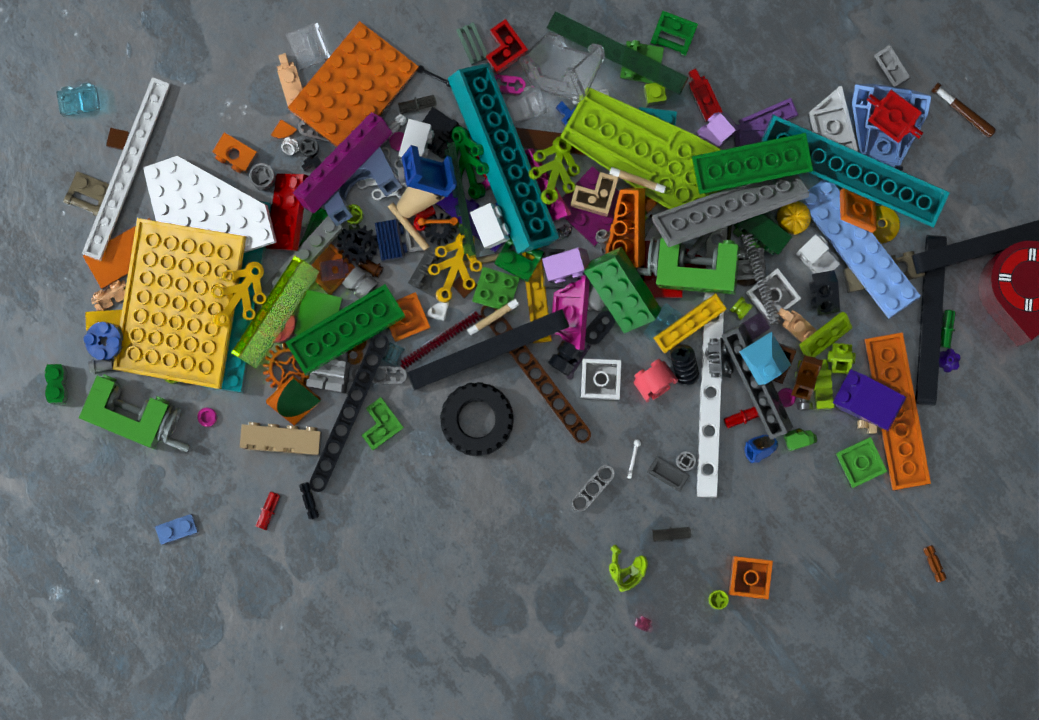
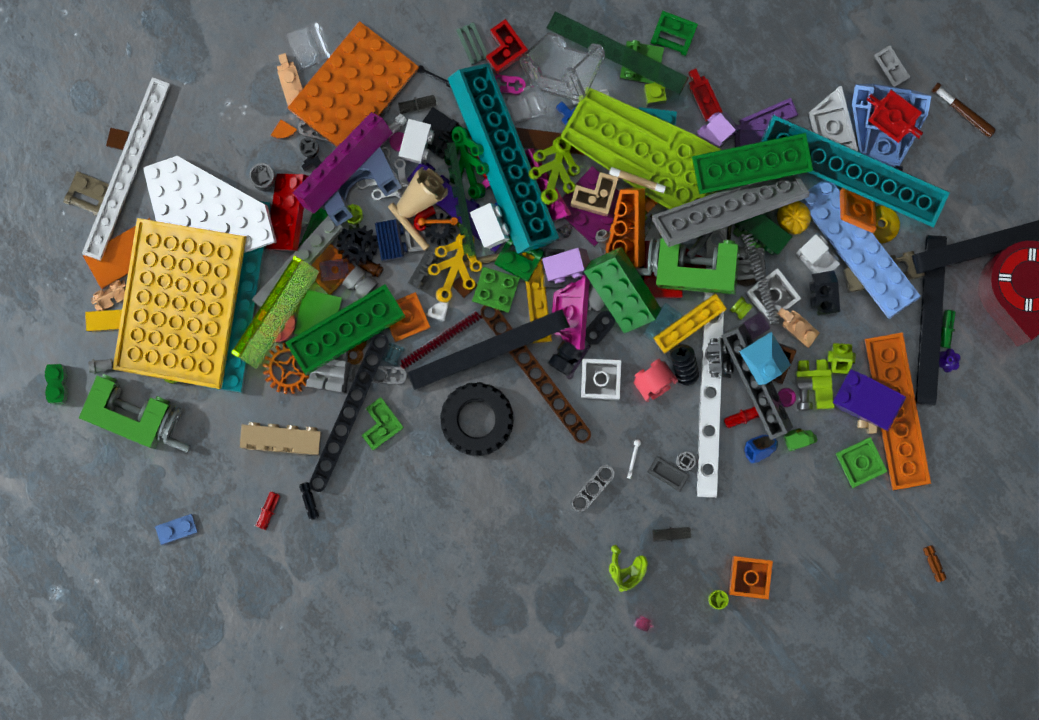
(78, 100): clear light blue brick -> none
(93, 340): blue plate -> none
(207, 417): dark pink tile -> none
(227, 145): orange brick -> none
(240, 292): yellow plant -> none
(290, 146): white plate -> none
(293, 400): dark green tile -> none
(428, 174): blue panel -> none
(494, 316): tan bar -> none
(806, 377): reddish brown brick -> none
(826, 335): lime plate -> none

